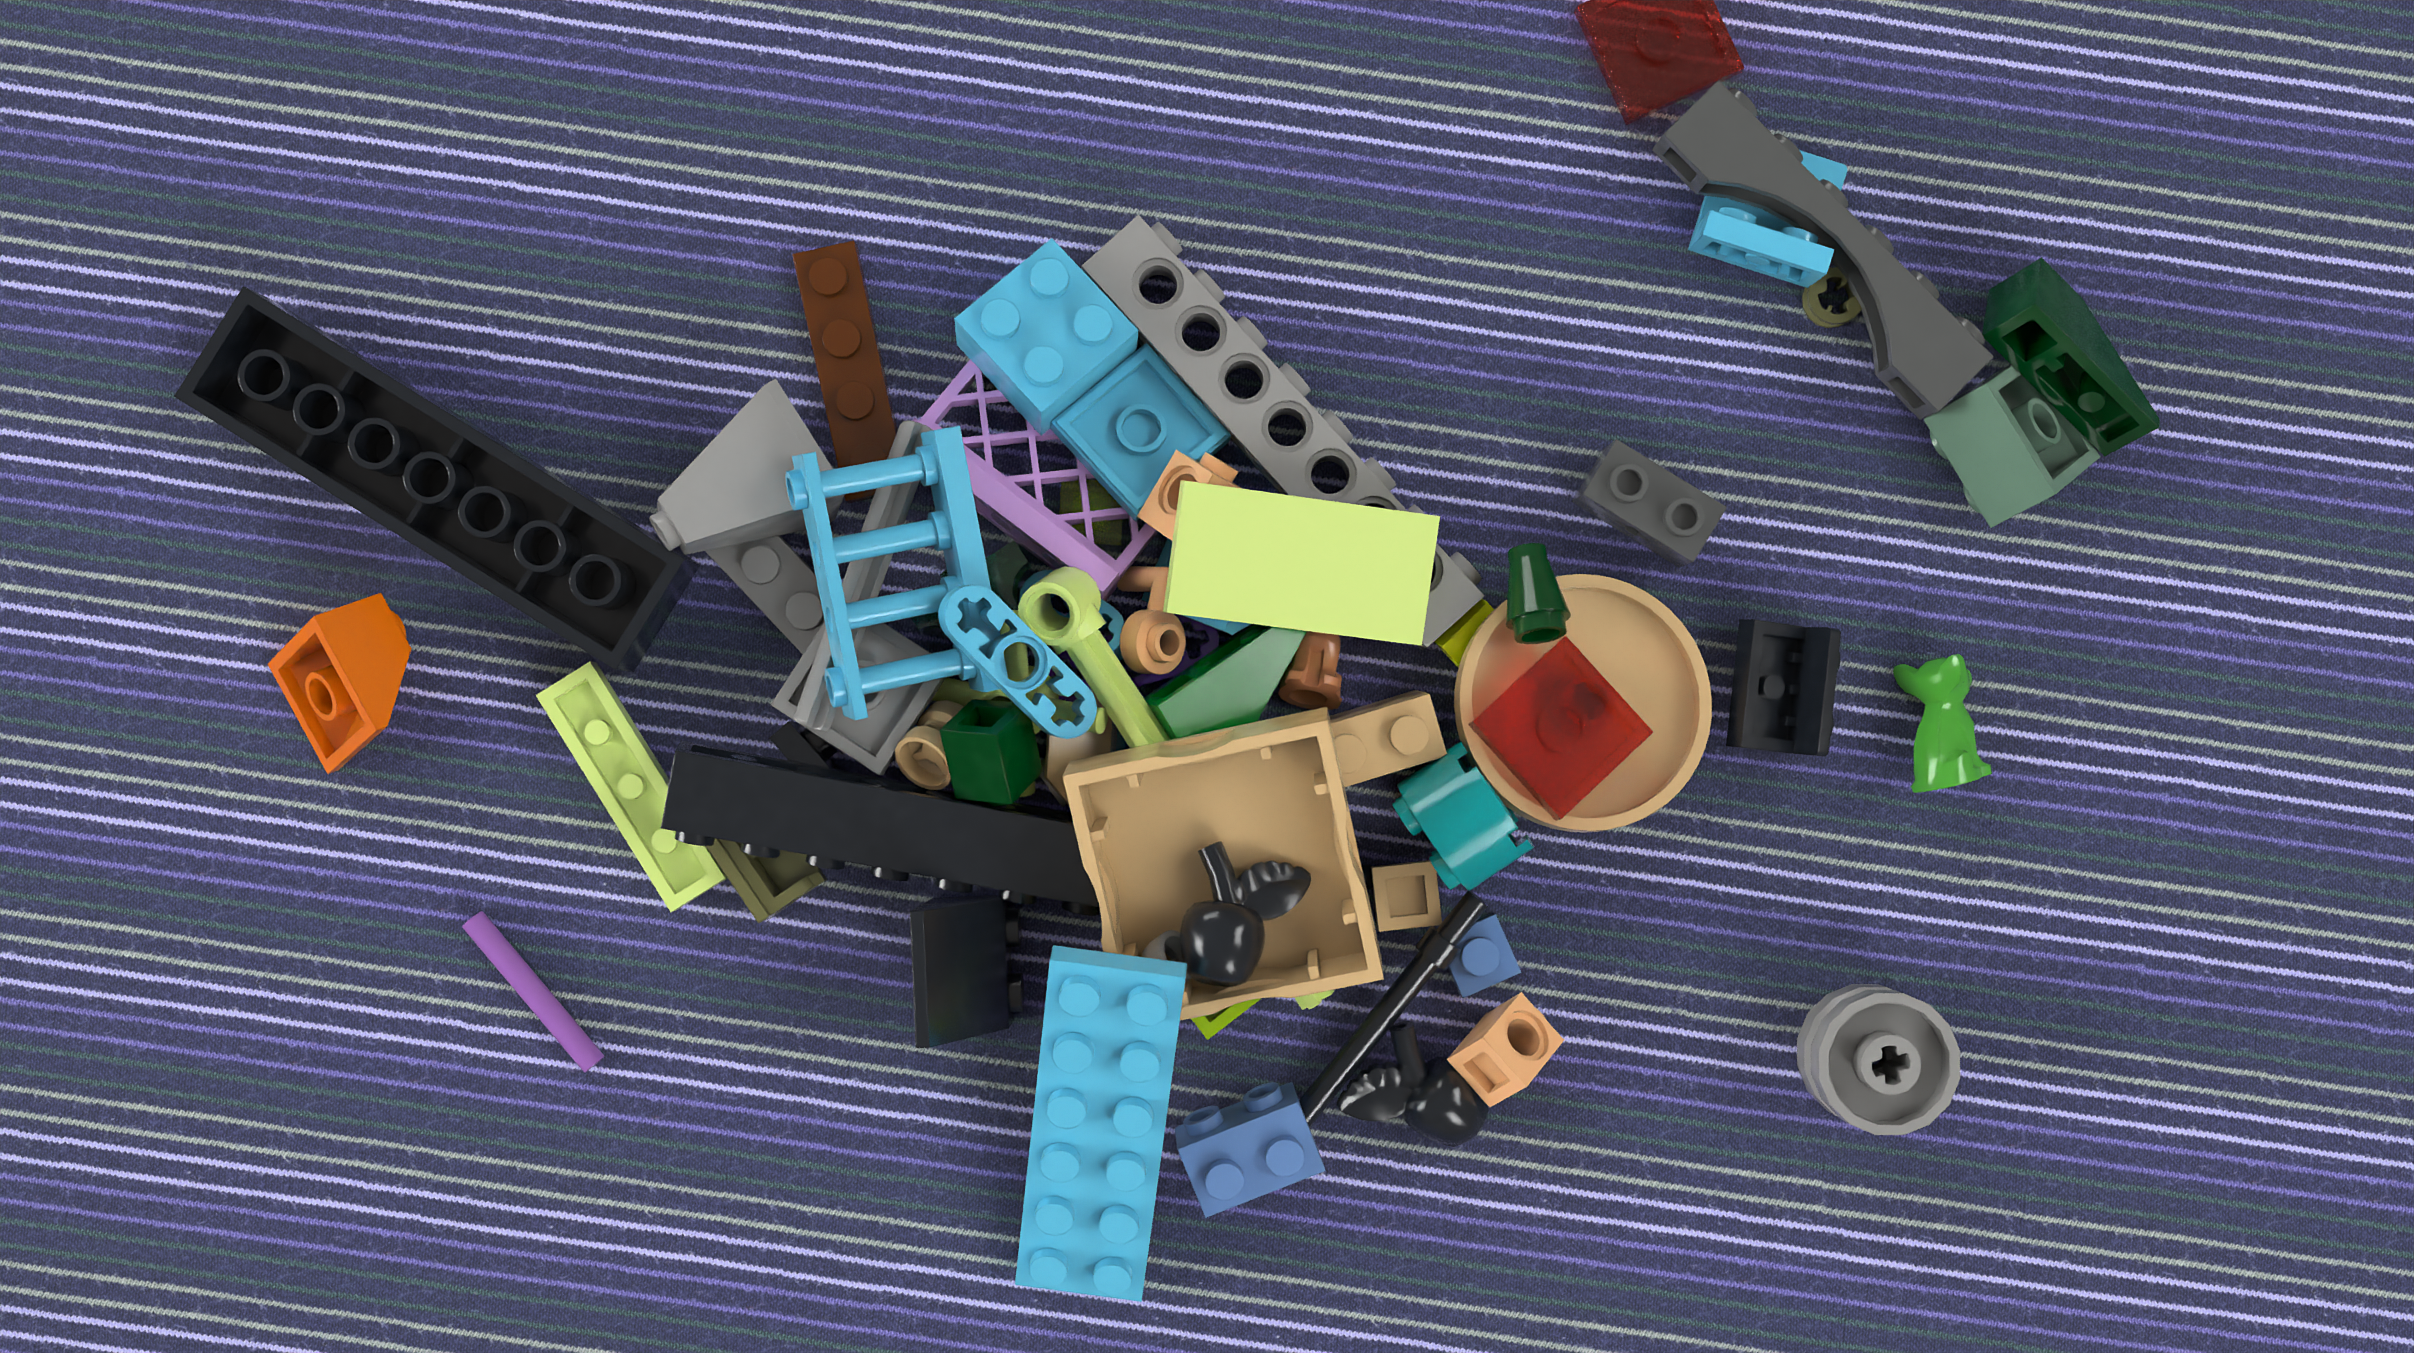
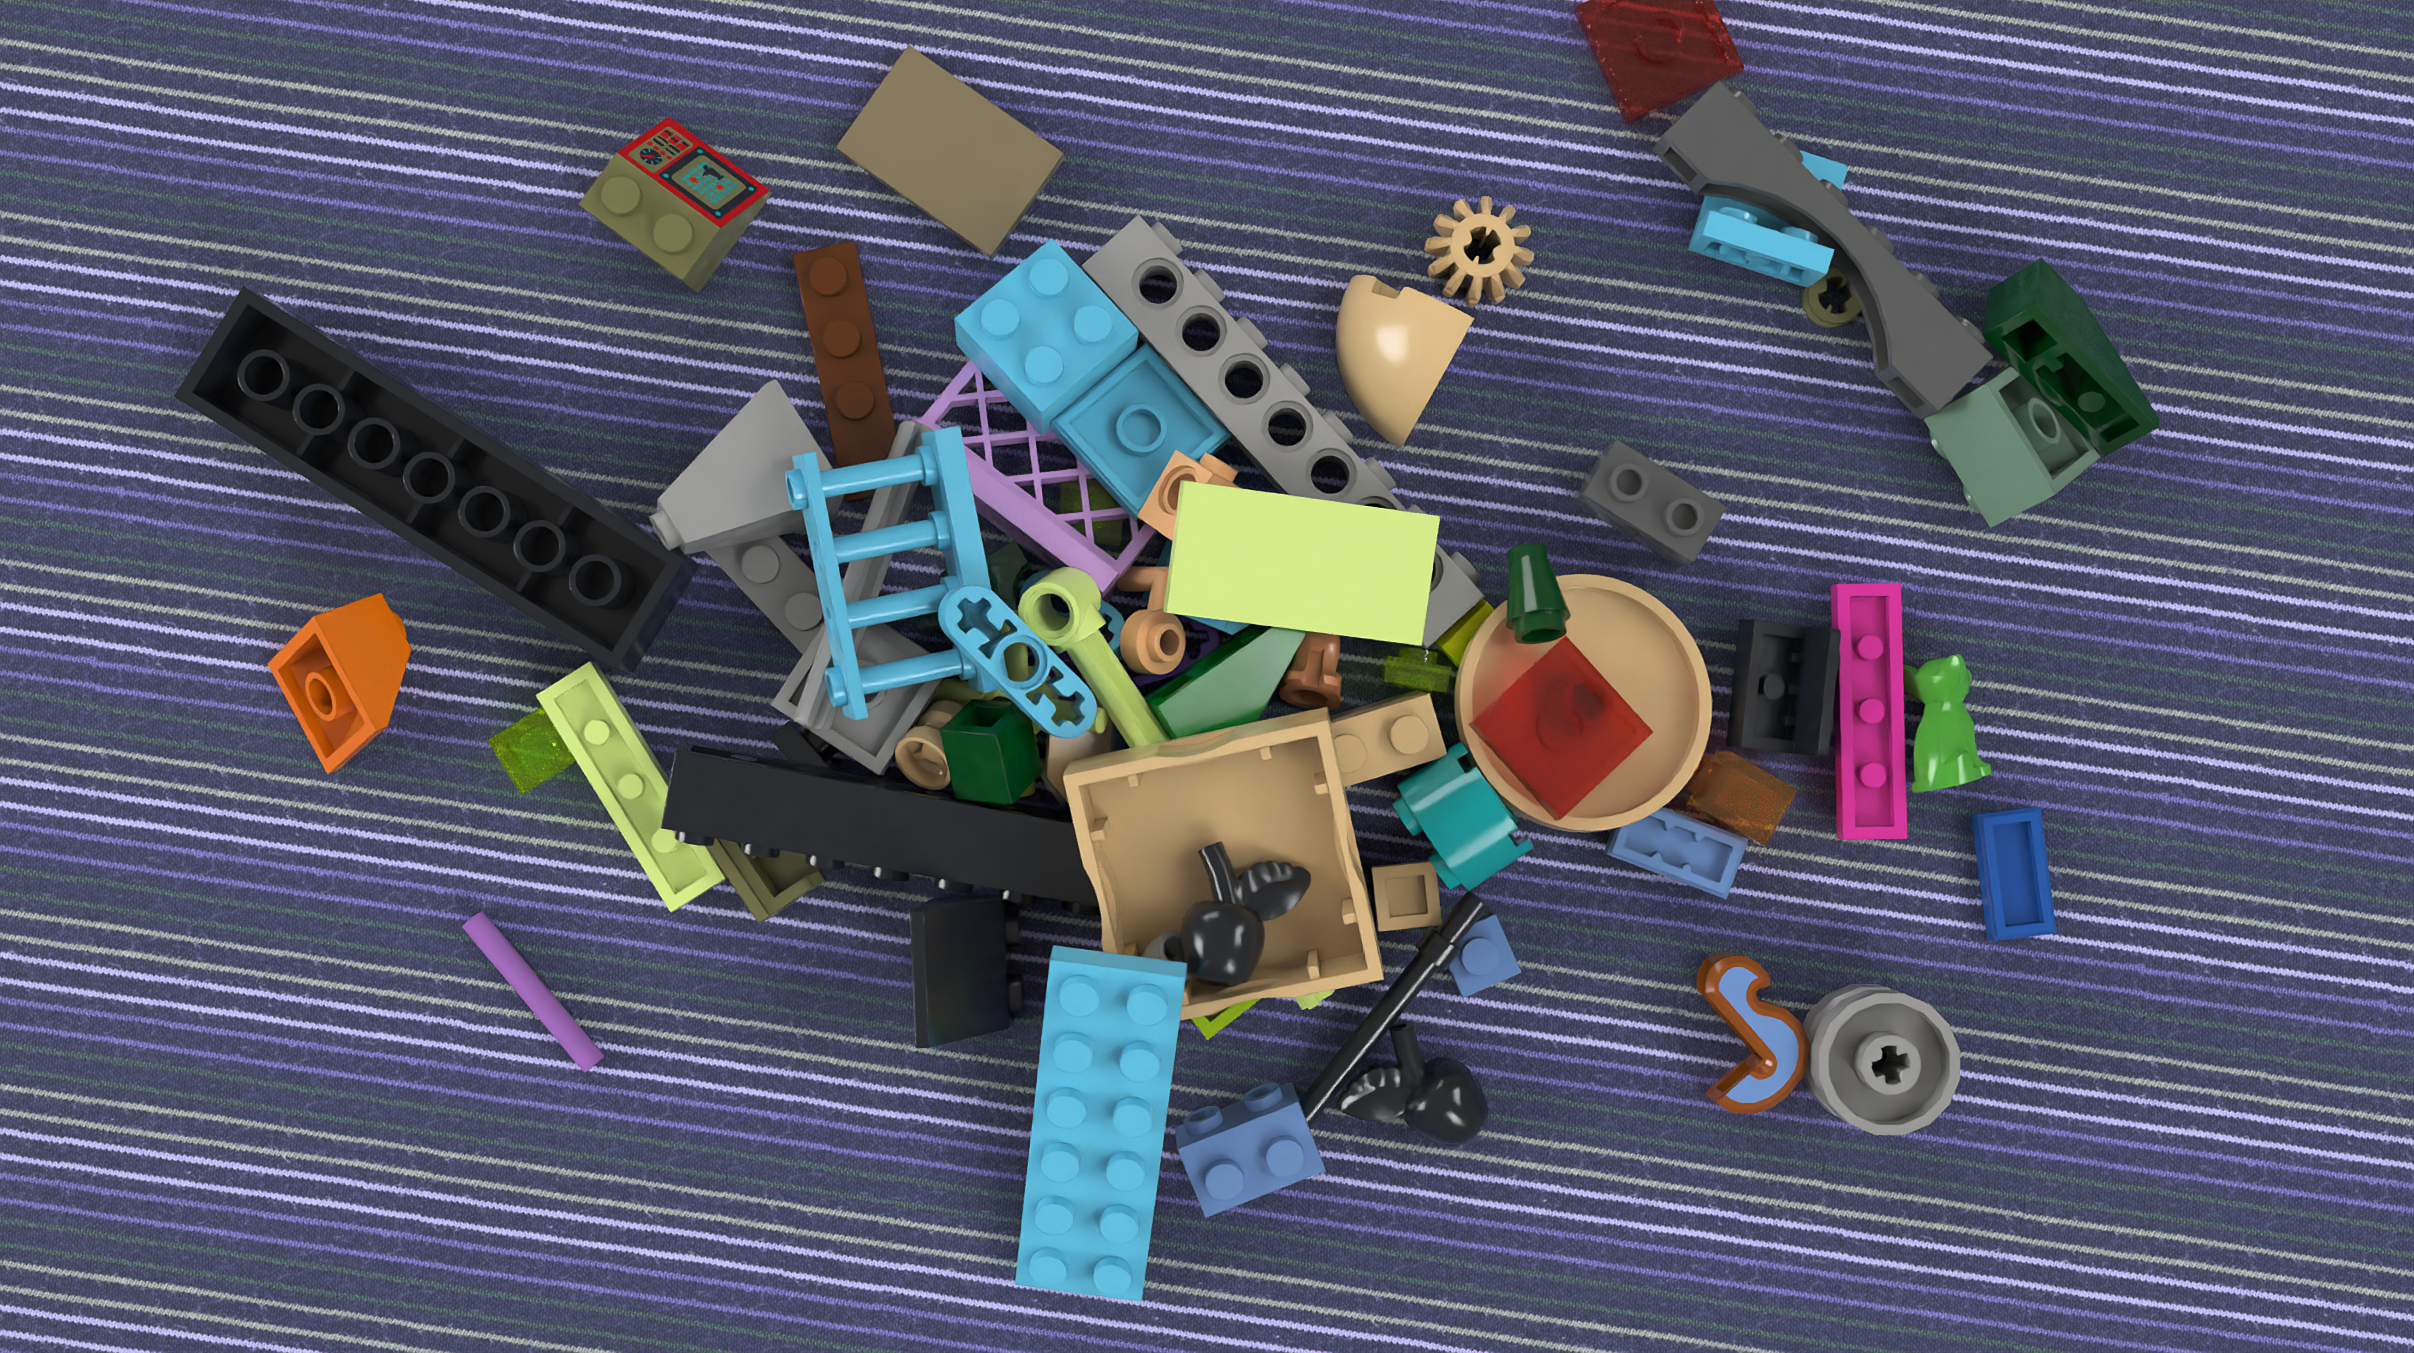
(532, 751): none -> clear neon green plate
(676, 201): none -> olive slope
(950, 152): none -> dark tan tile
(1394, 351): none -> tan brick
(1416, 671): none -> clear neon green plate
(1487, 228): none -> tan gear
(1505, 1050): light nougat brick -> none
(1680, 850): none -> medium blue plate
(1739, 796): none -> clear orange brick
(1767, 1030): none -> dark orange animal
(1869, 712): none -> dark pink plate
(2013, 873): none -> blue tile

